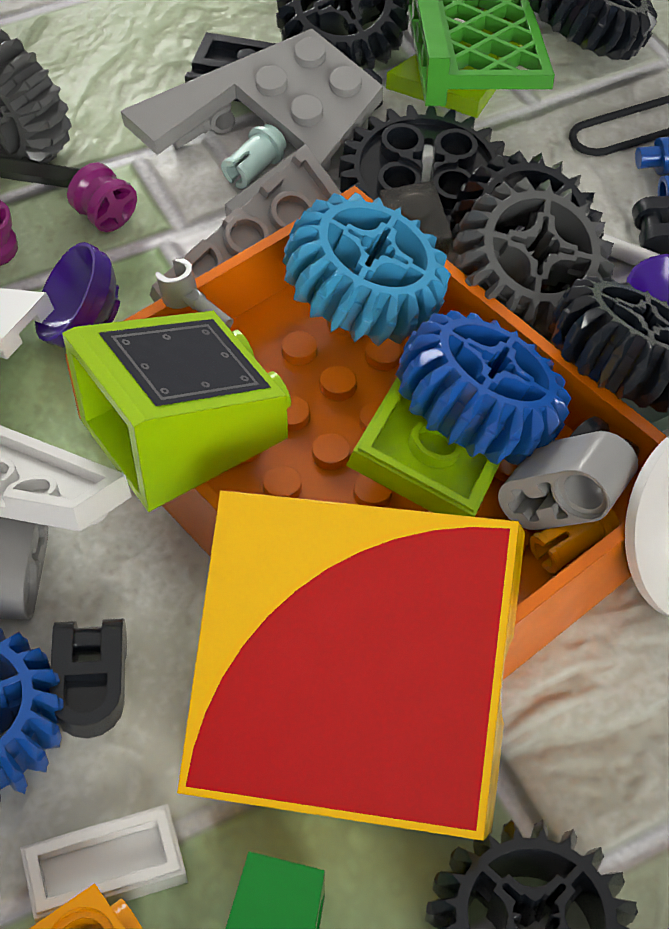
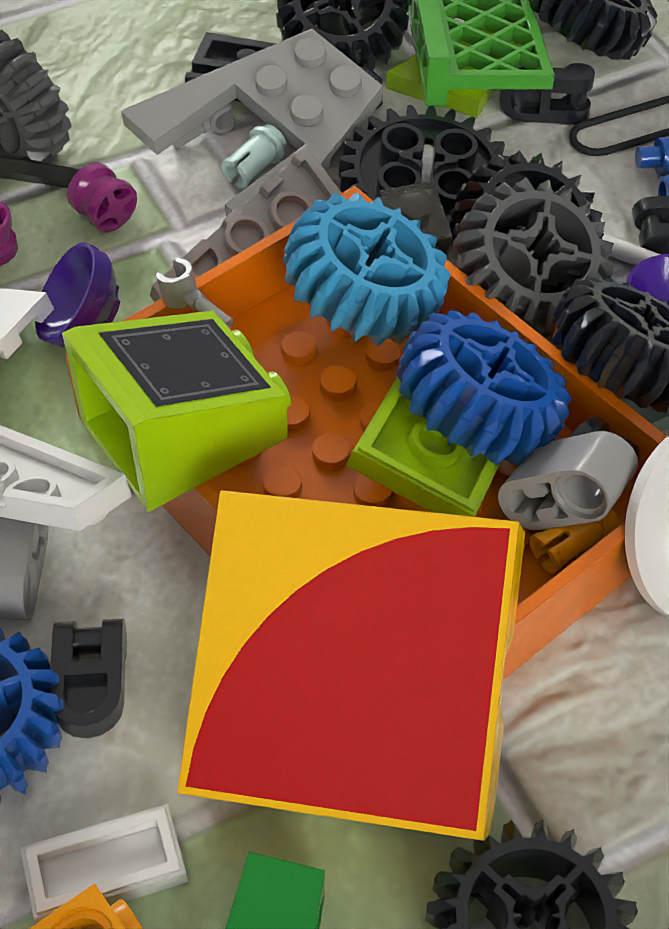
(539, 107): none -> black plate

